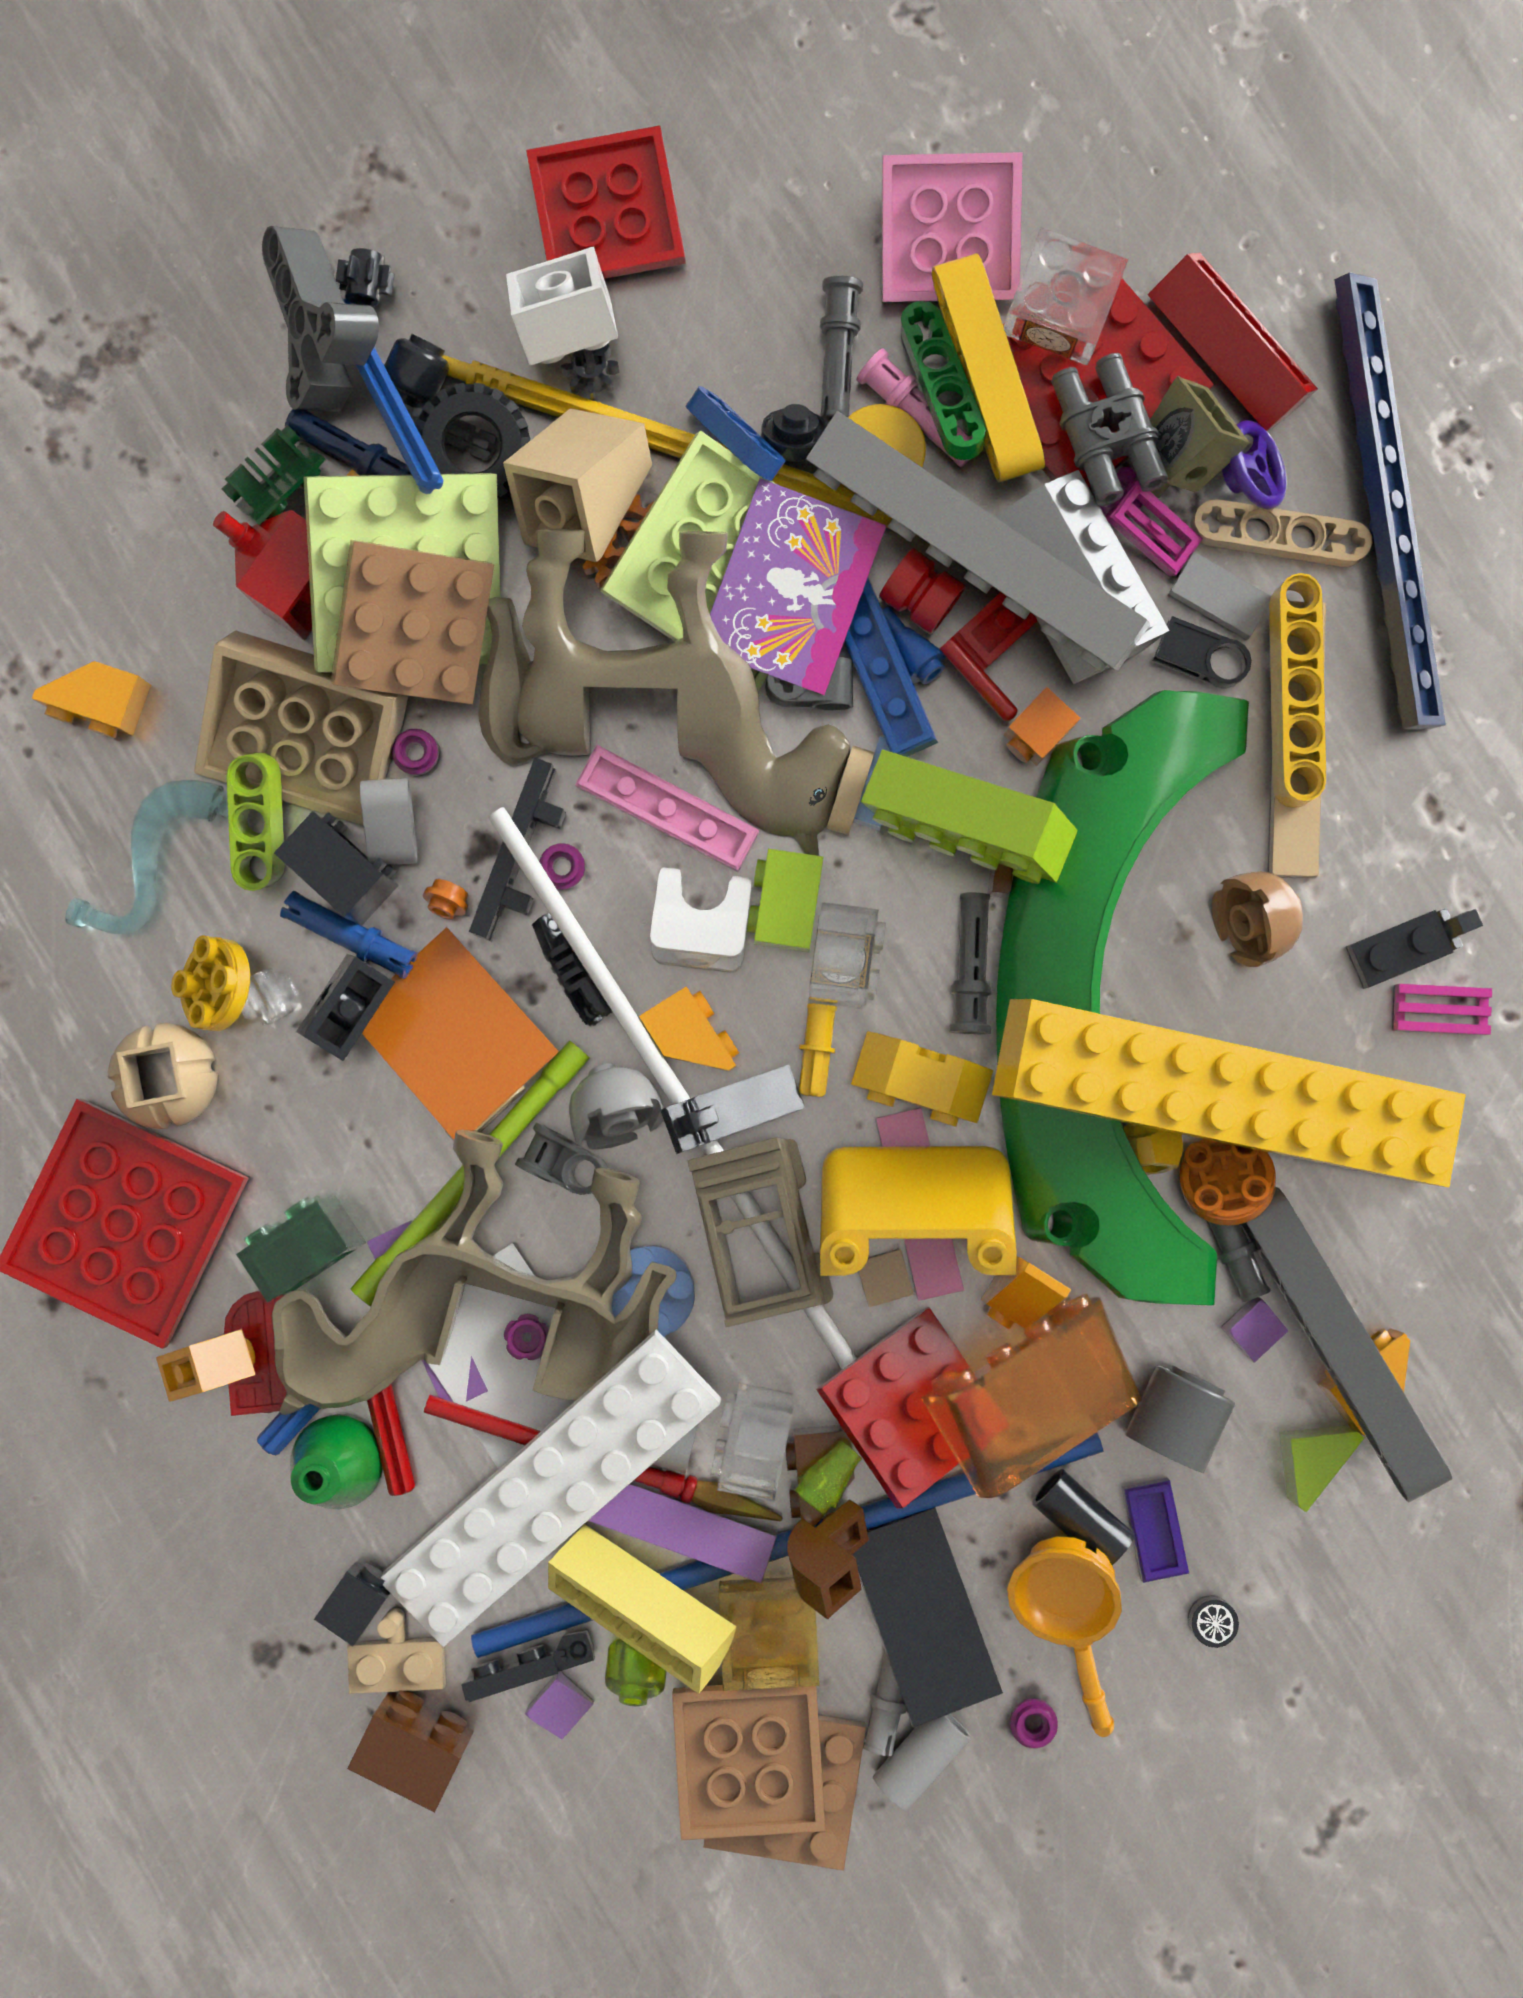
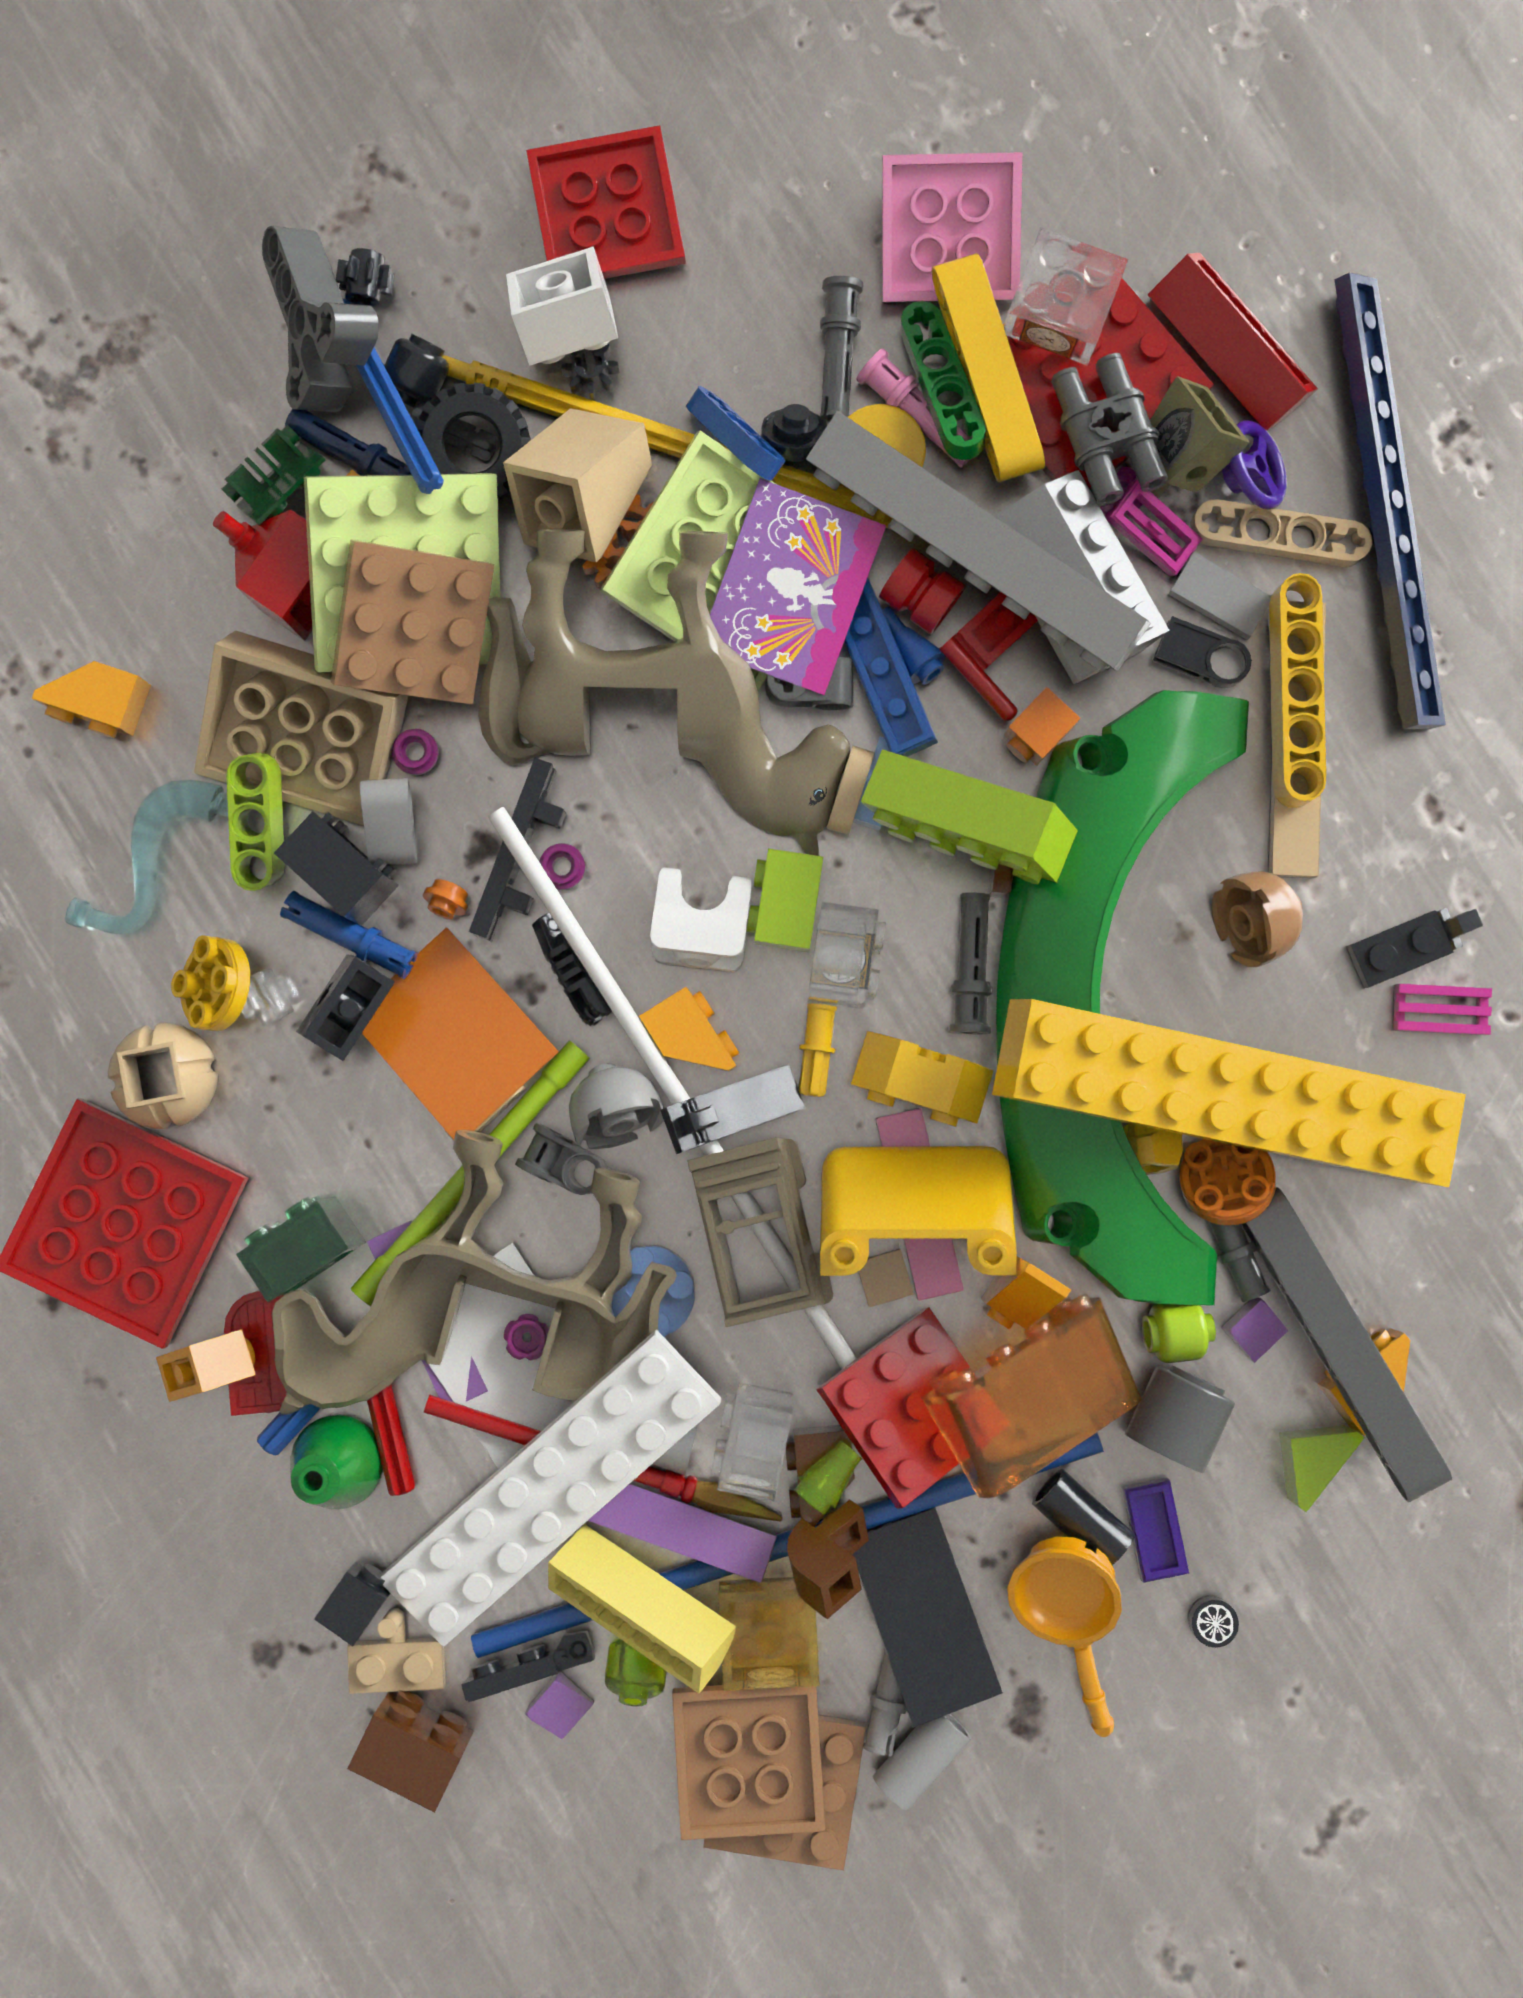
(667, 808): bright pink tile -> none
(1033, 1737): magenta plate -> none
(1178, 1332): none -> lime head

